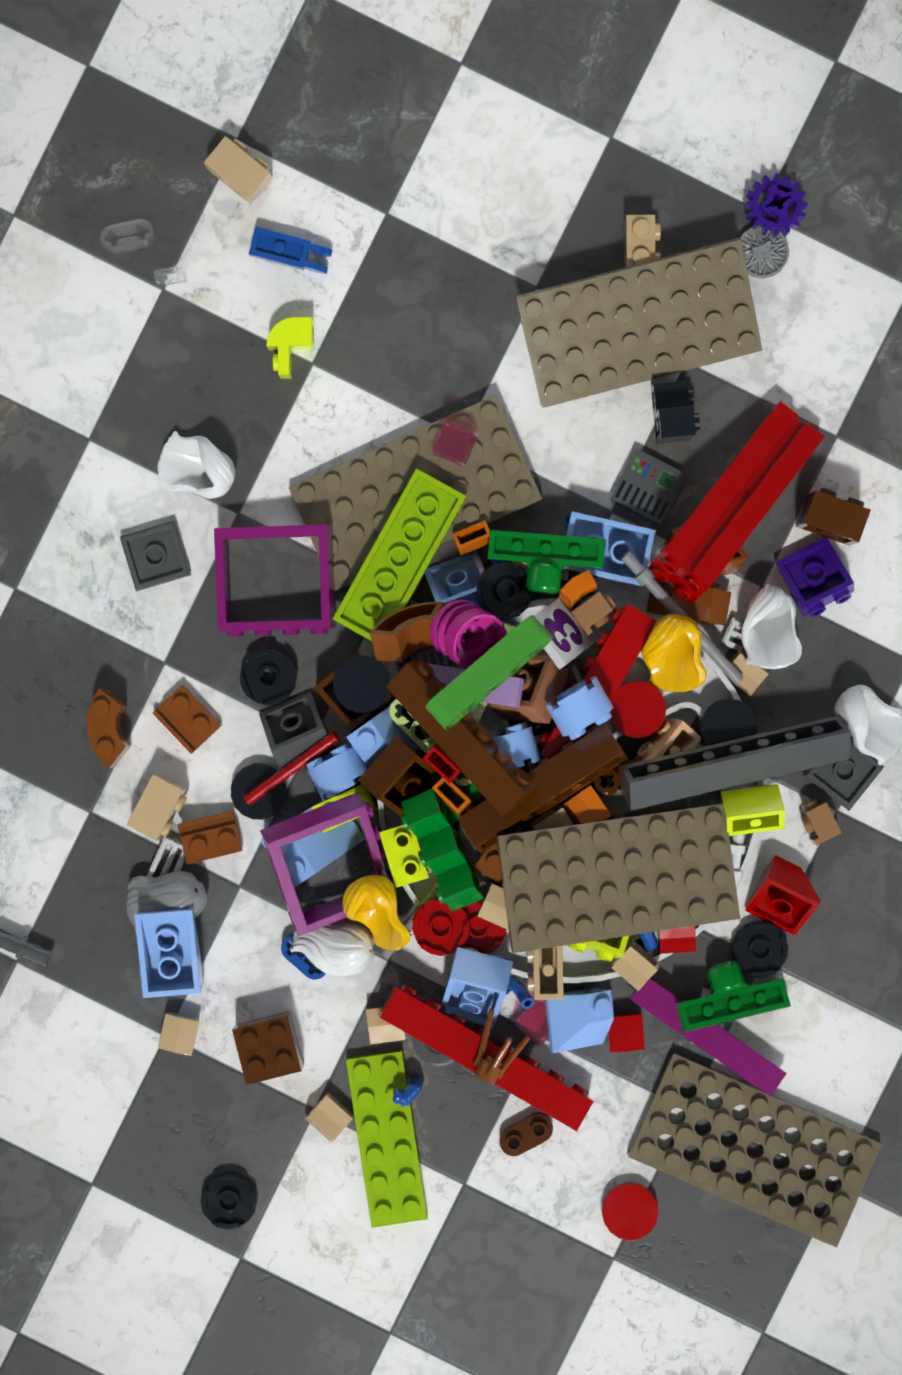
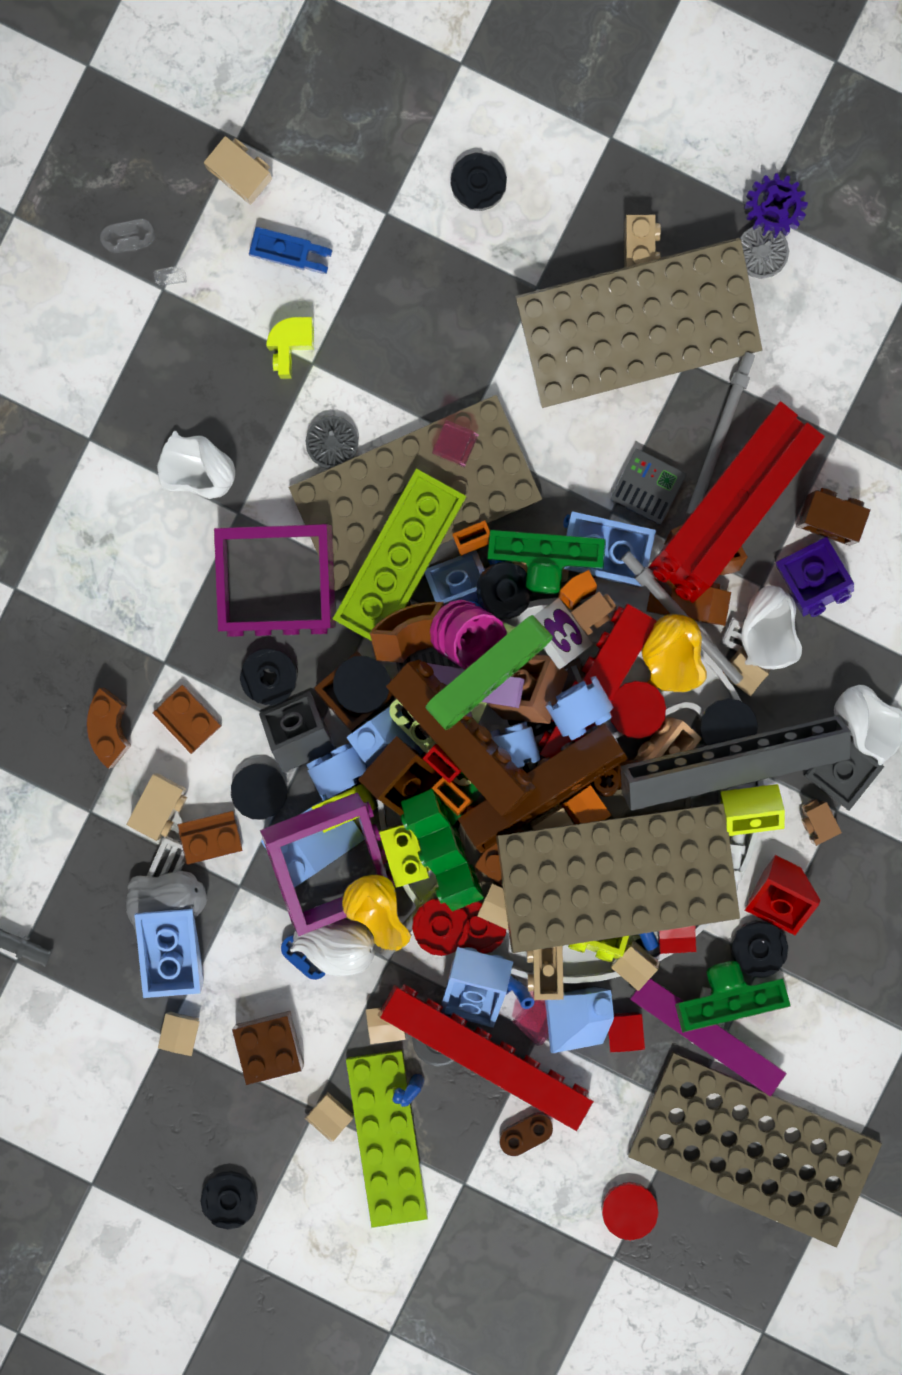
(155, 556): dark grey tile -> none
(291, 768): red bar -> none
(331, 441): none -> dark grey wheel
(478, 181): none -> black tile
(492, 1068): dark orange plant -> none
(672, 412): black brick -> none
(739, 382): none -> light grey bar

